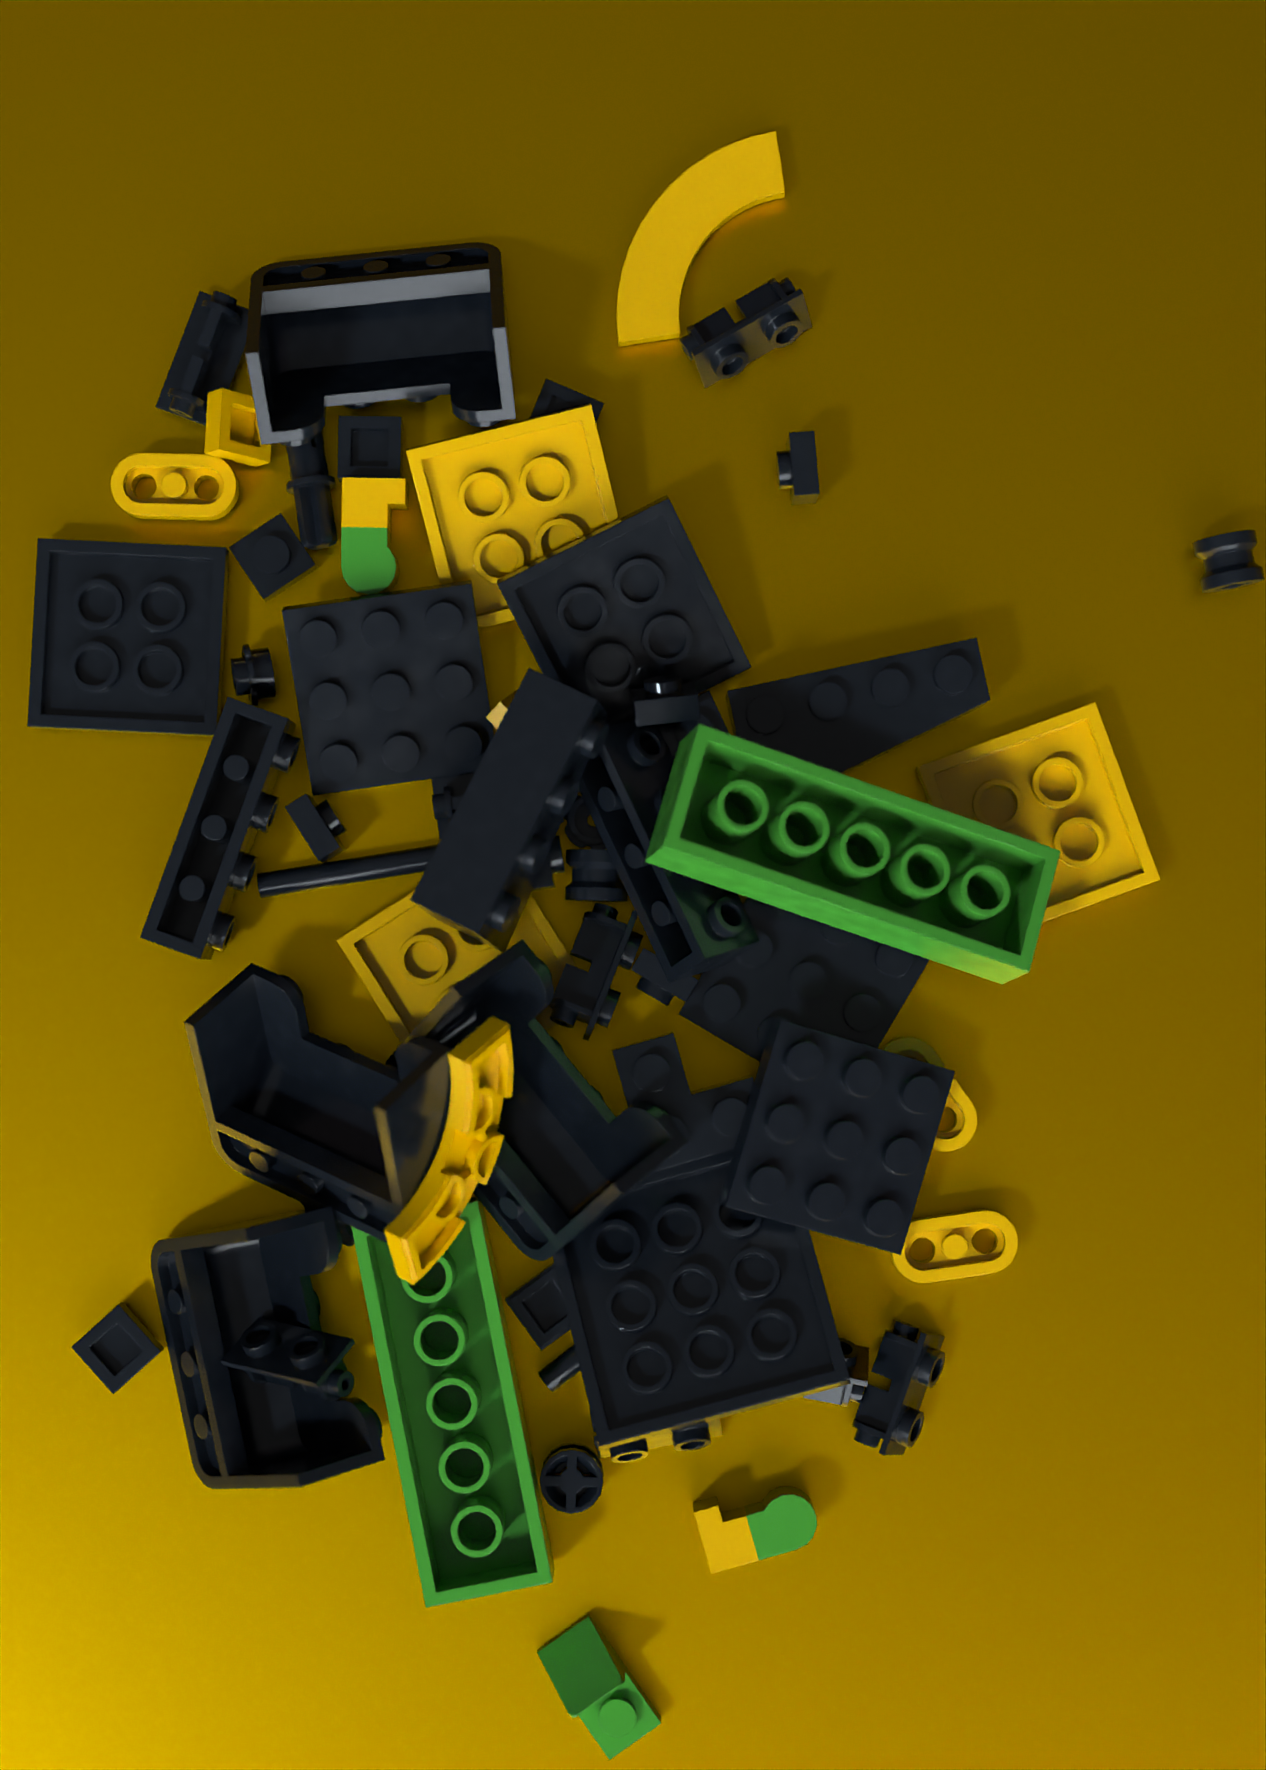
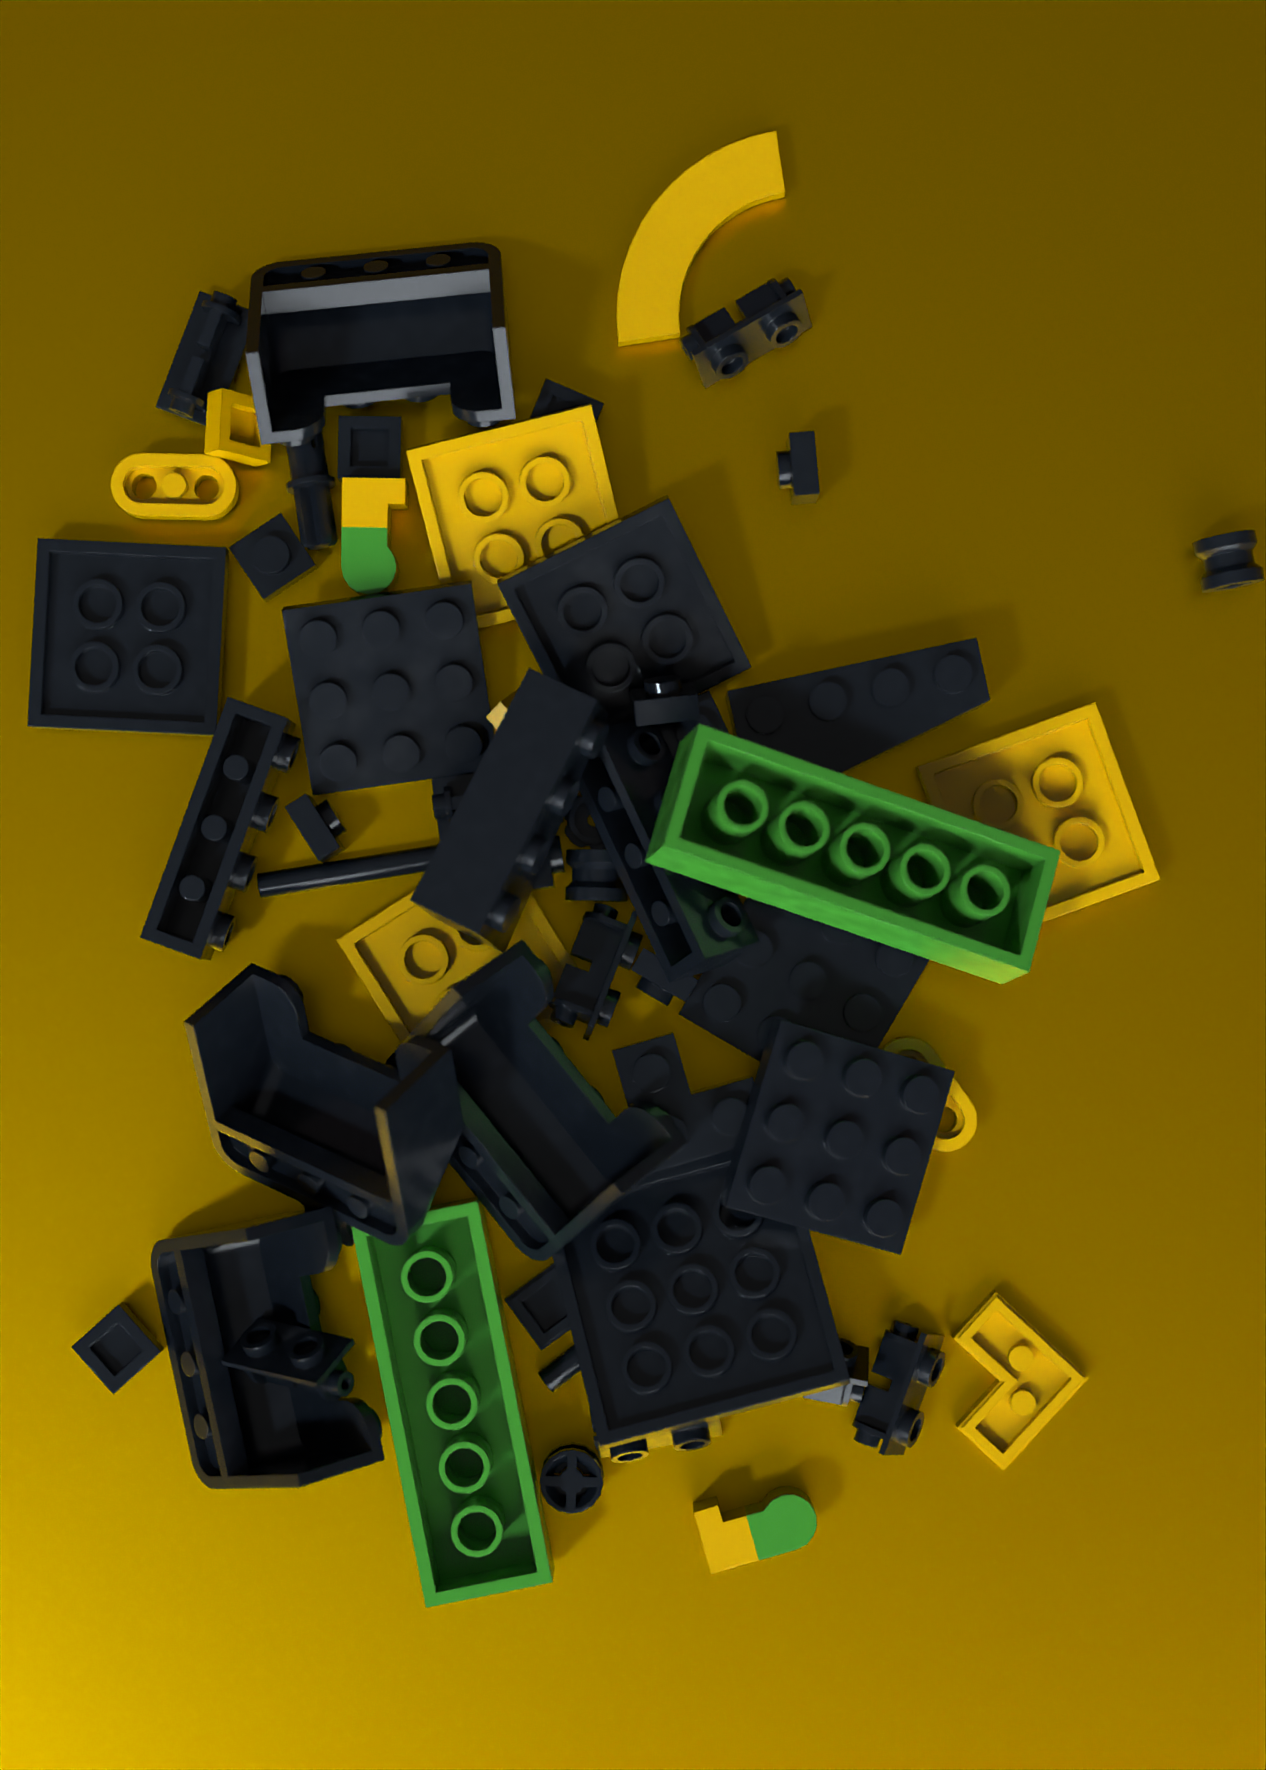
(253, 674): black plate -> none
(467, 1153): yellow tile -> none
(598, 1687): bright green slope -> none
(953, 1246): yellow plate -> none
(1030, 1381): none -> yellow tile

